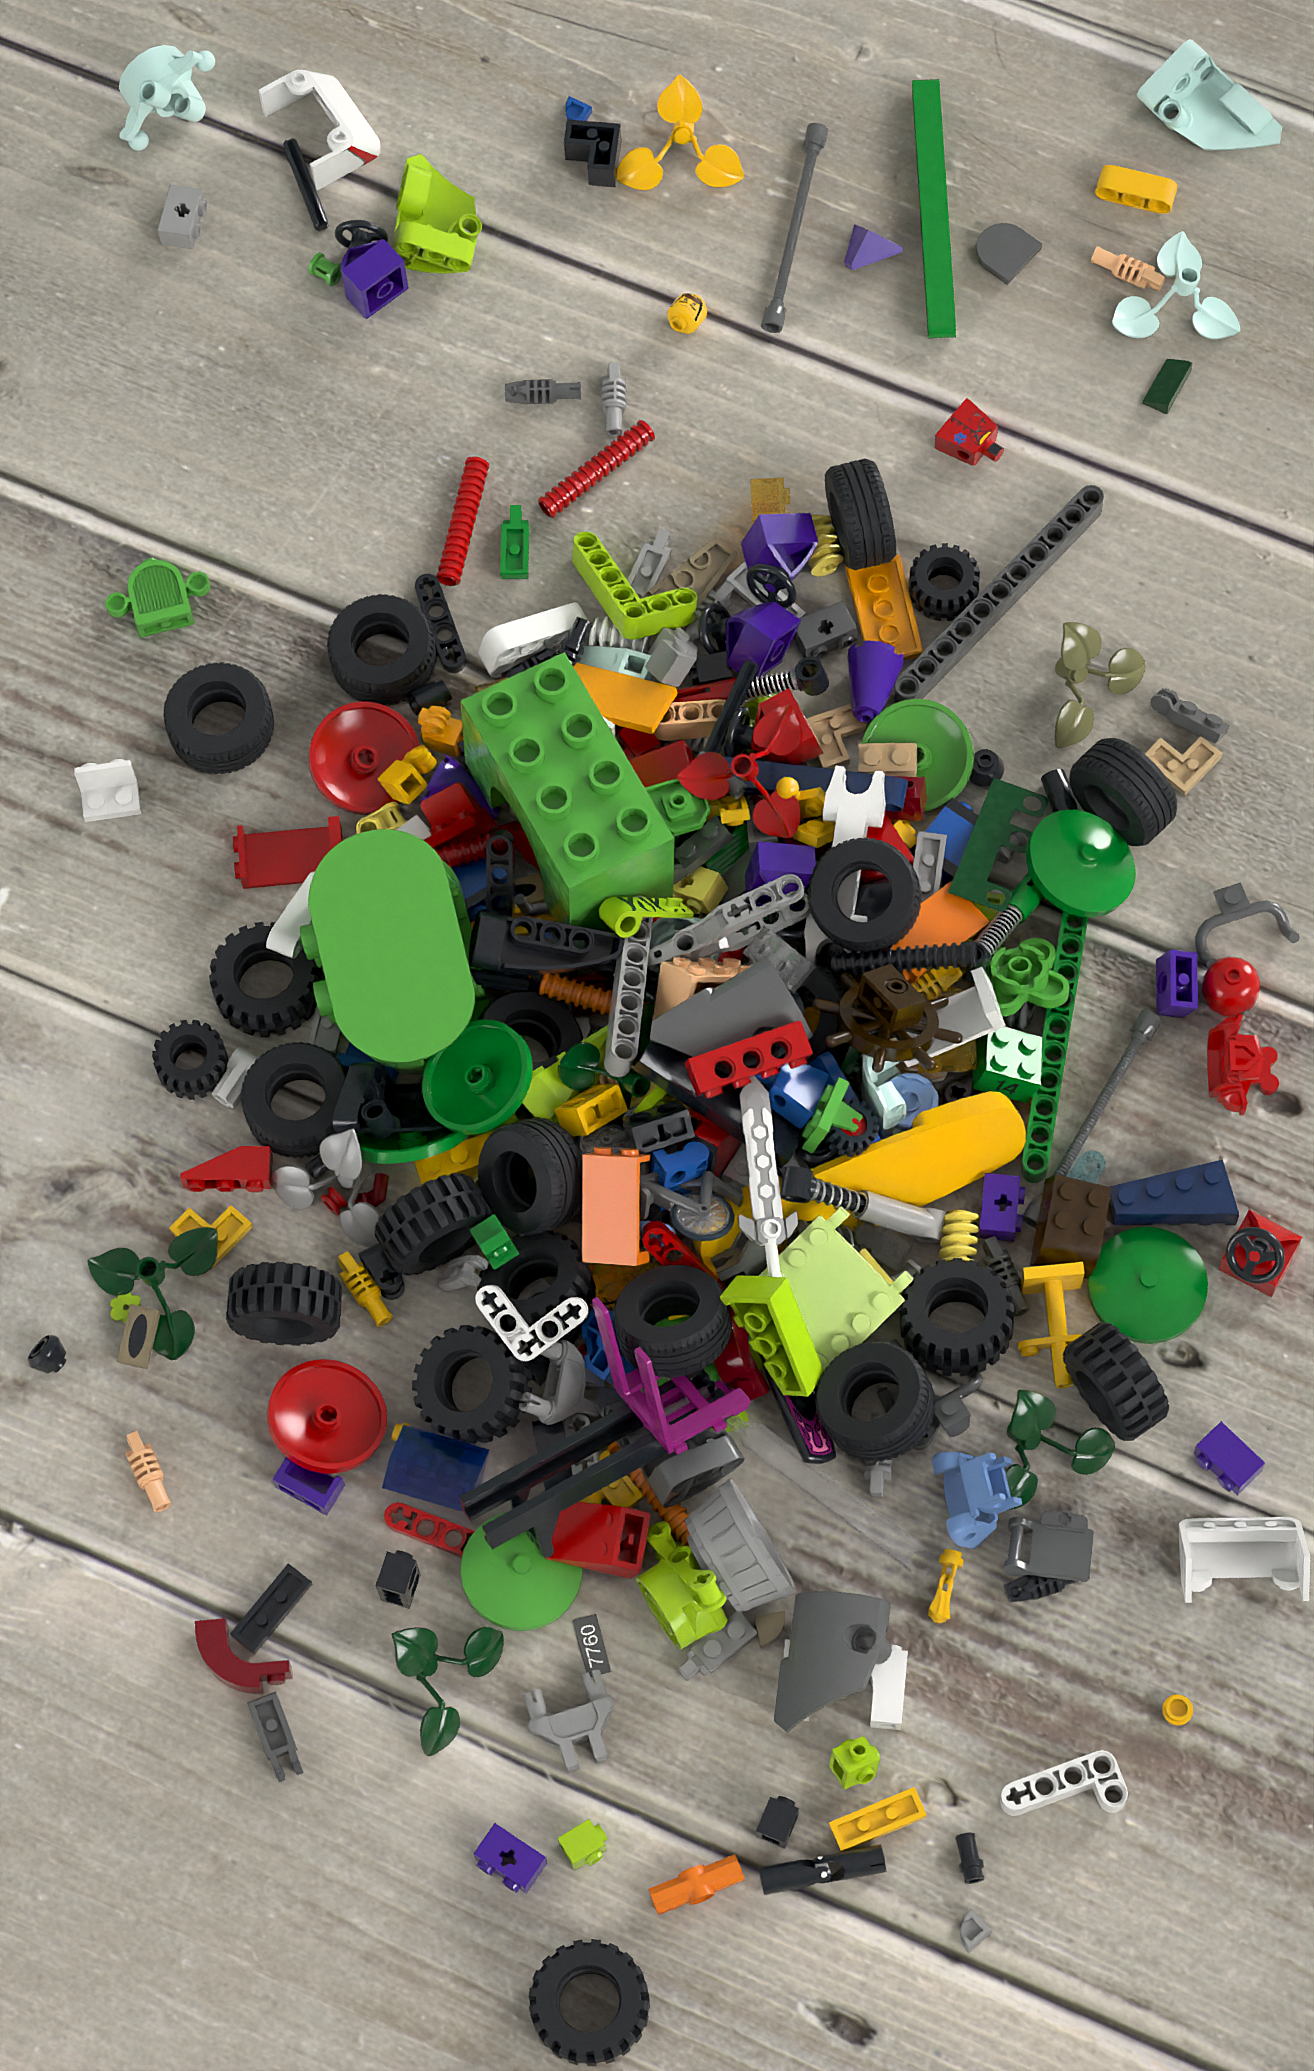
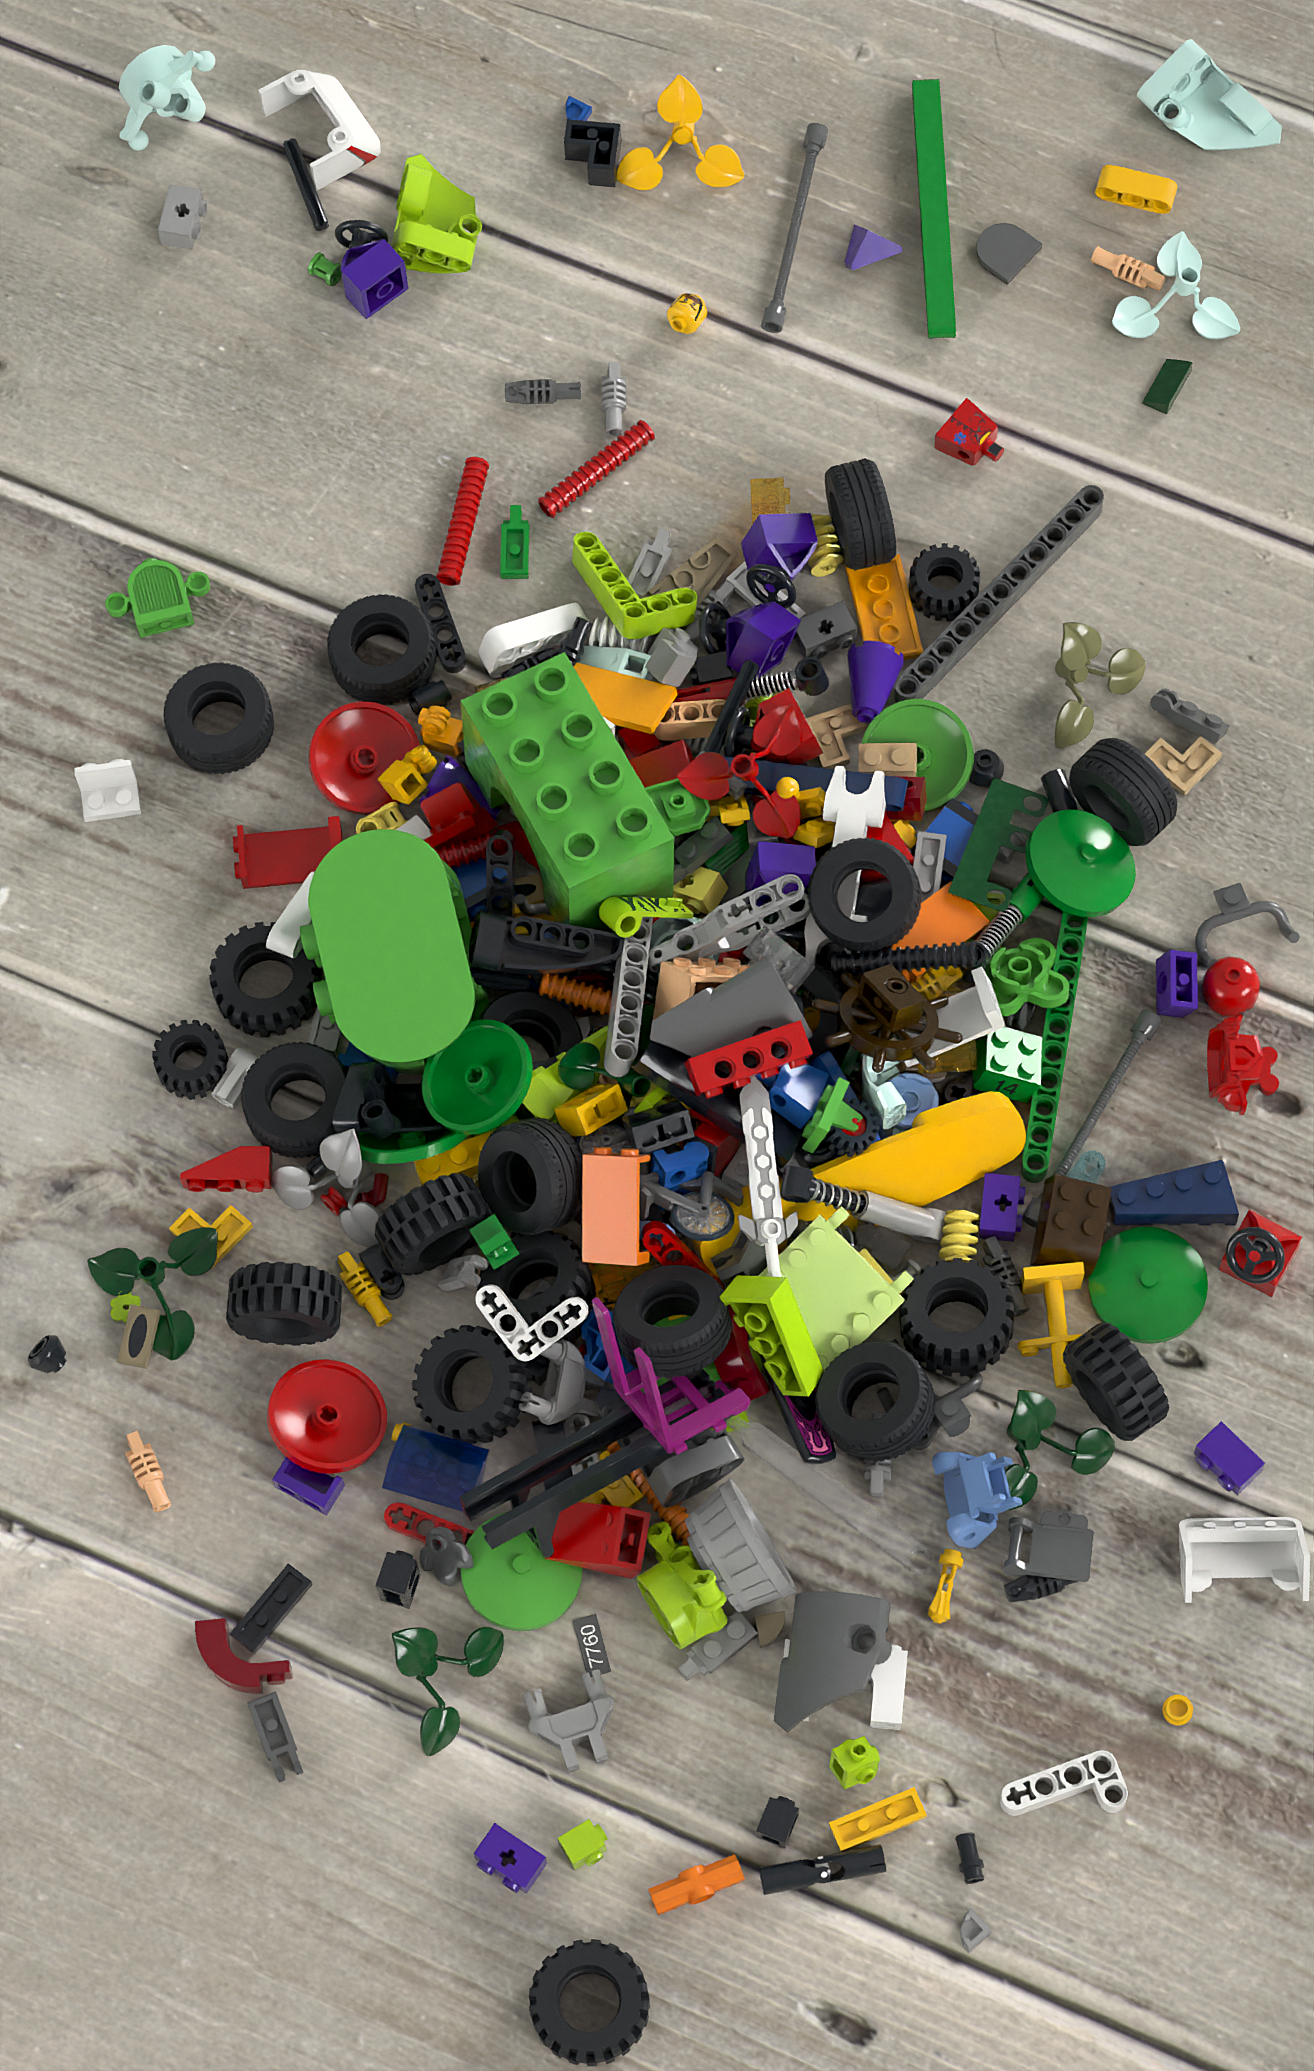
(444, 1558): none -> dark grey plate

